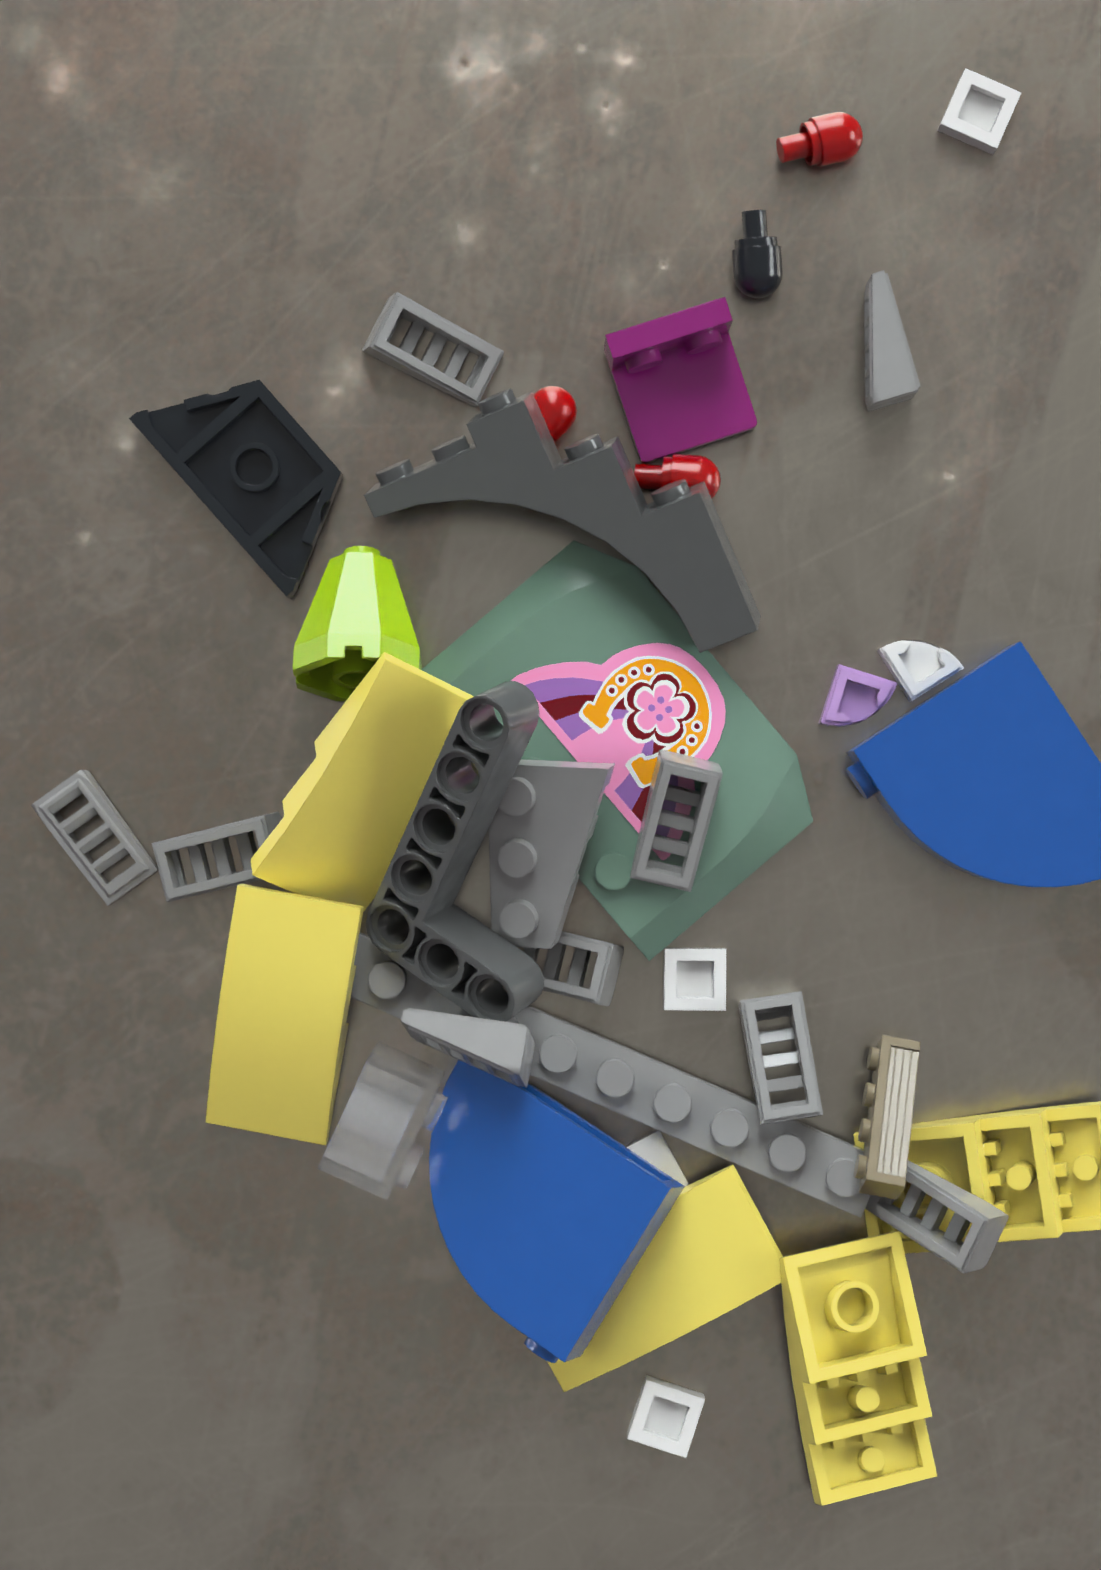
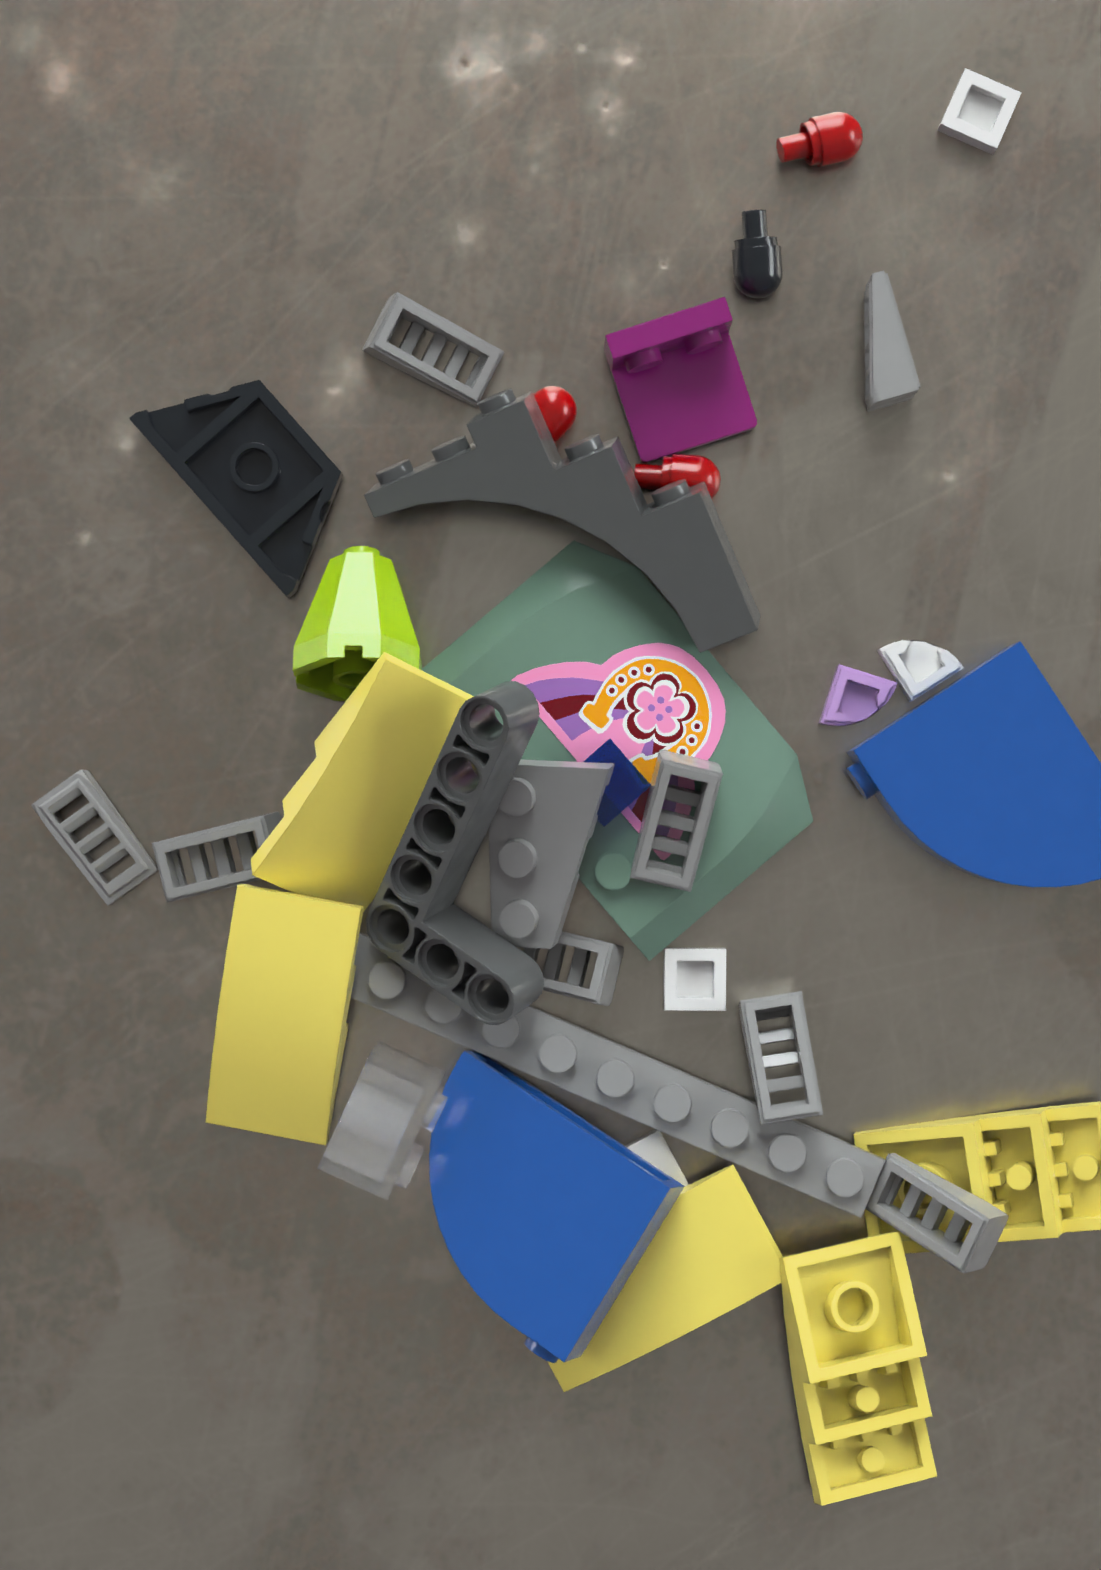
(487, 1044): light grey slope -> none
(625, 783): none -> clear blue tile
(665, 1416): white tile -> none
(889, 1118): piece -> none

